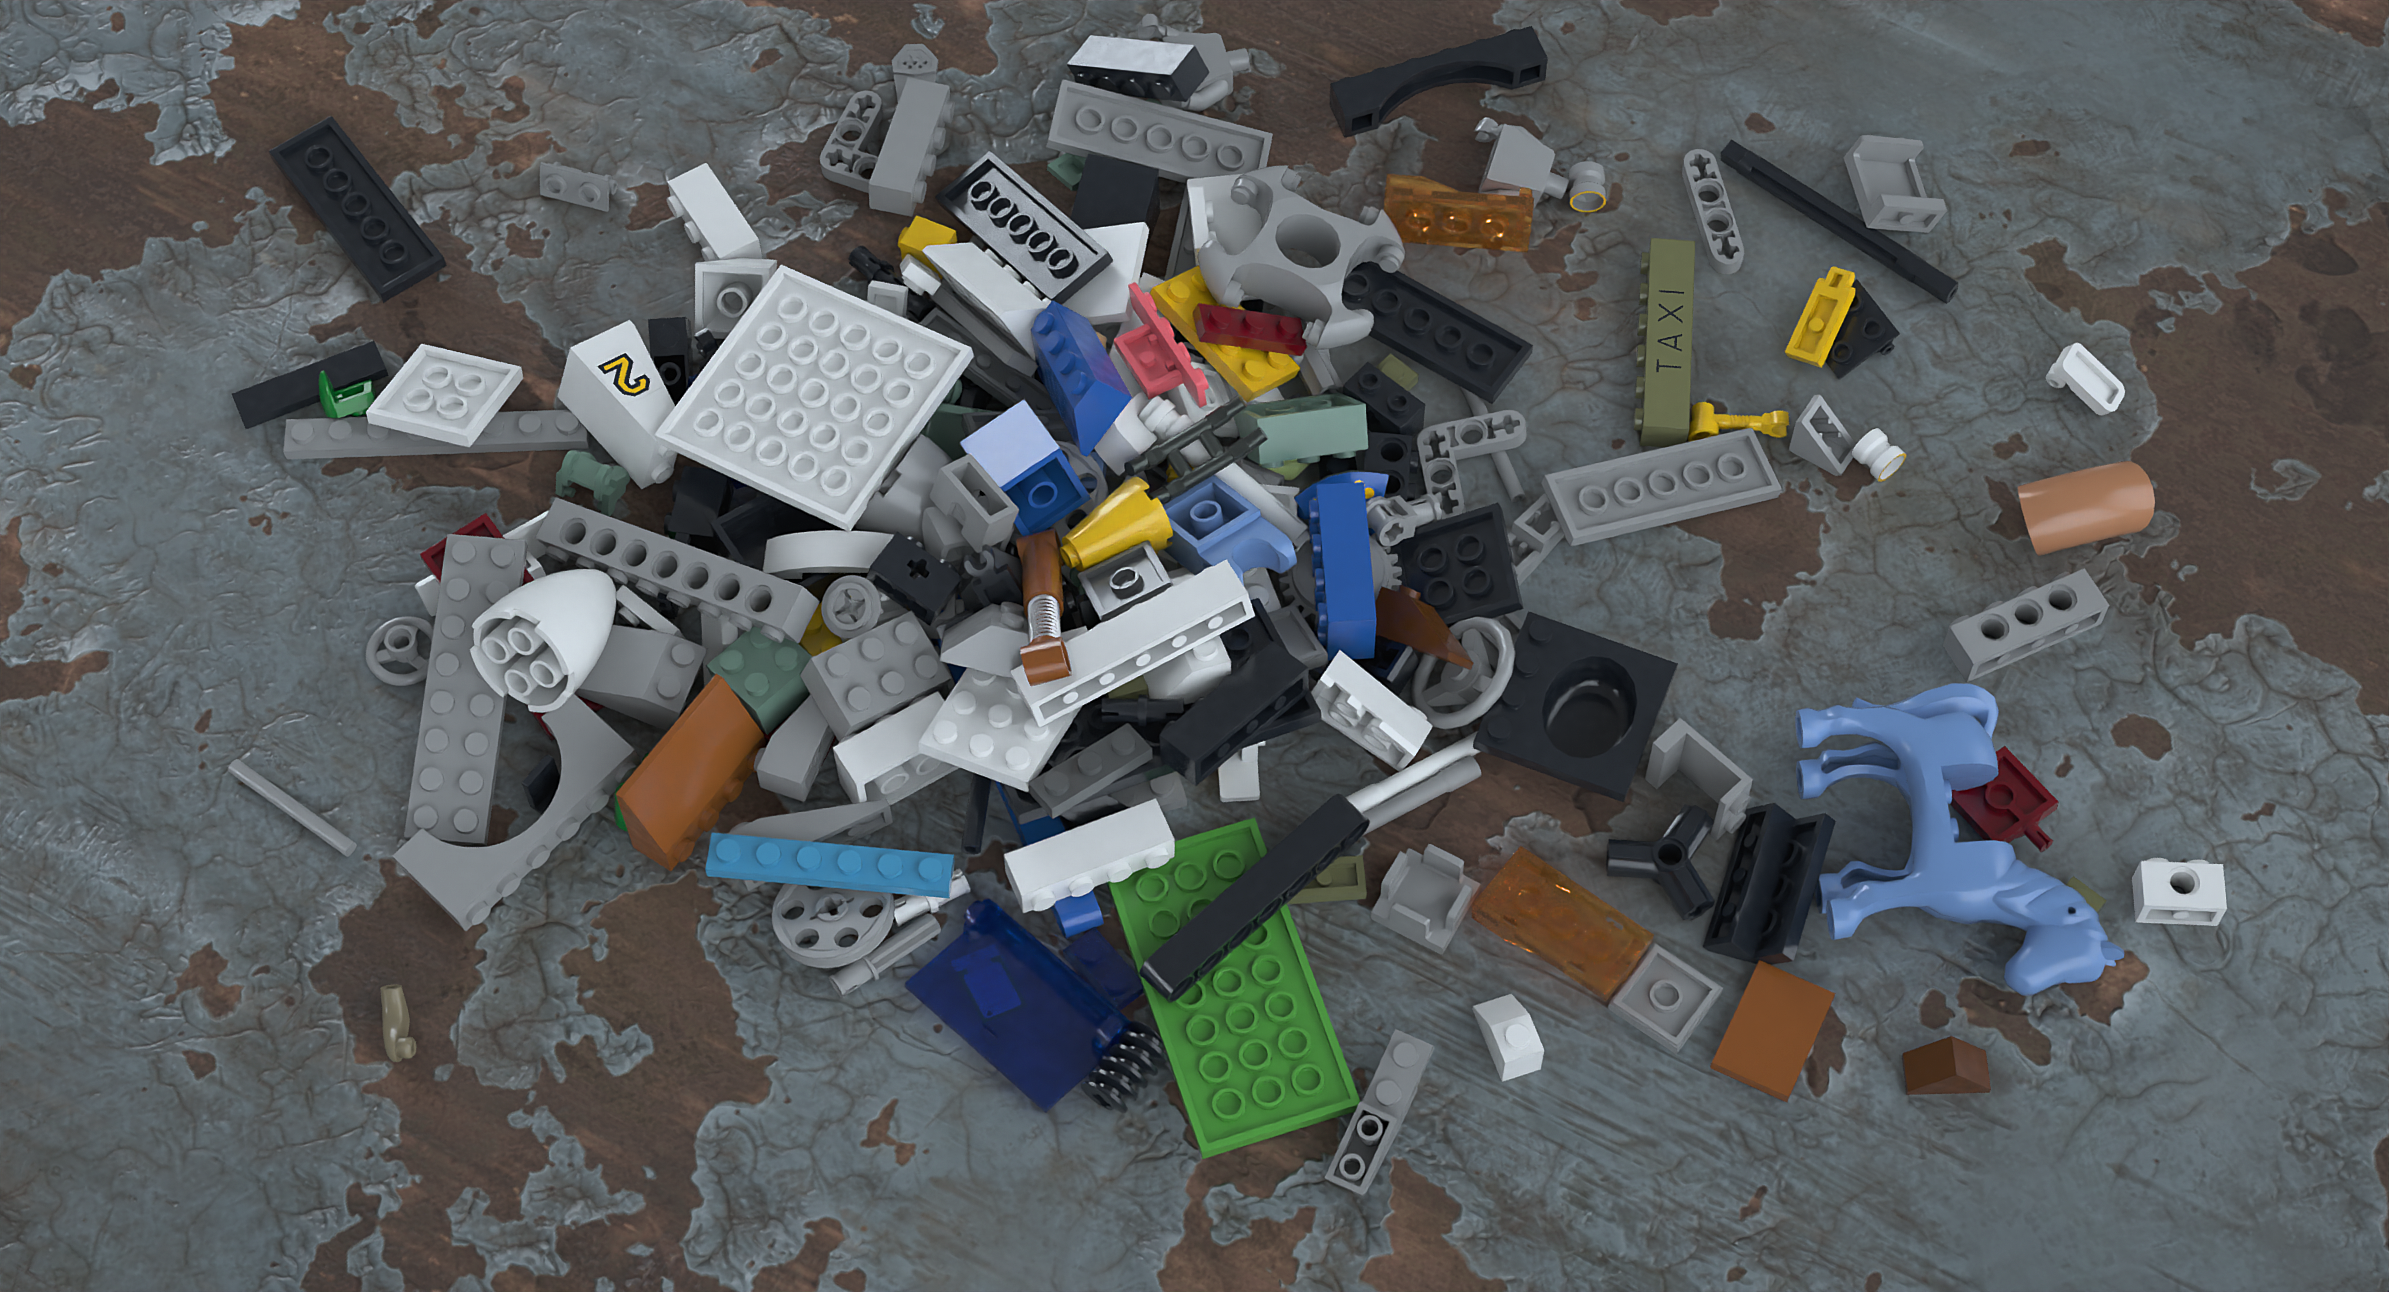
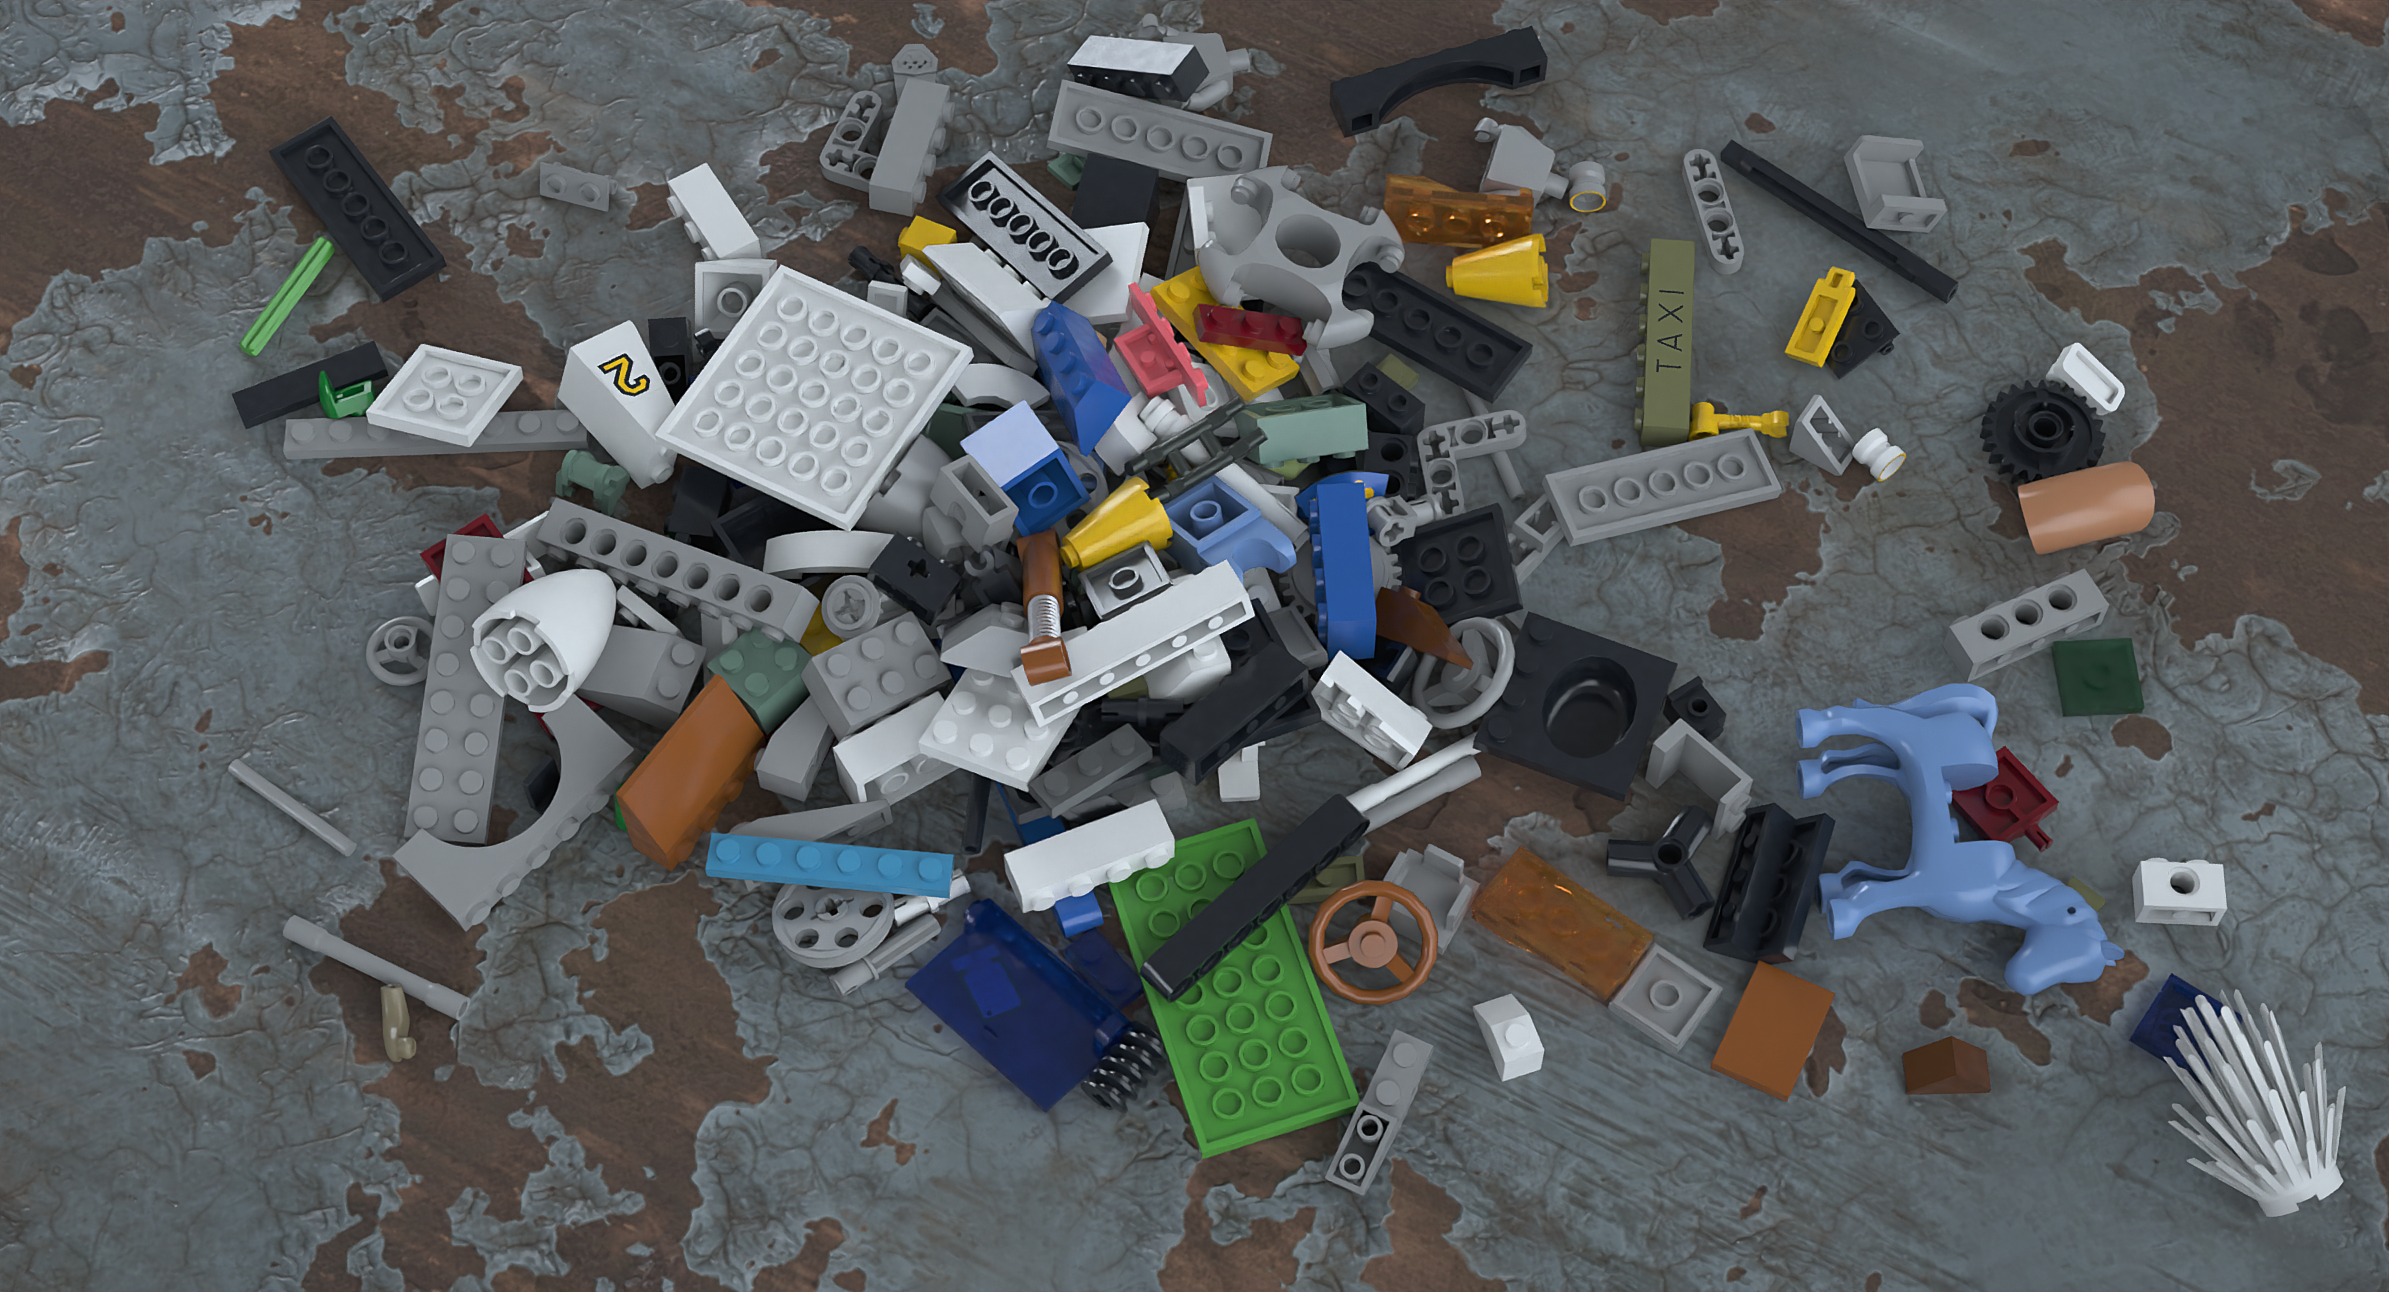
(286, 297): none -> bright green axle
(321, 941): none -> light grey piece
(998, 386): none -> white tile
(1372, 942): none -> dark orange piece
(1503, 273): none -> yellow cone
(1692, 697): none -> black brick
(2018, 417): none -> black gear
(2097, 677): none -> clear green tile
(2156, 1028): none -> clear blue tile
(2279, 1134): none -> white plant

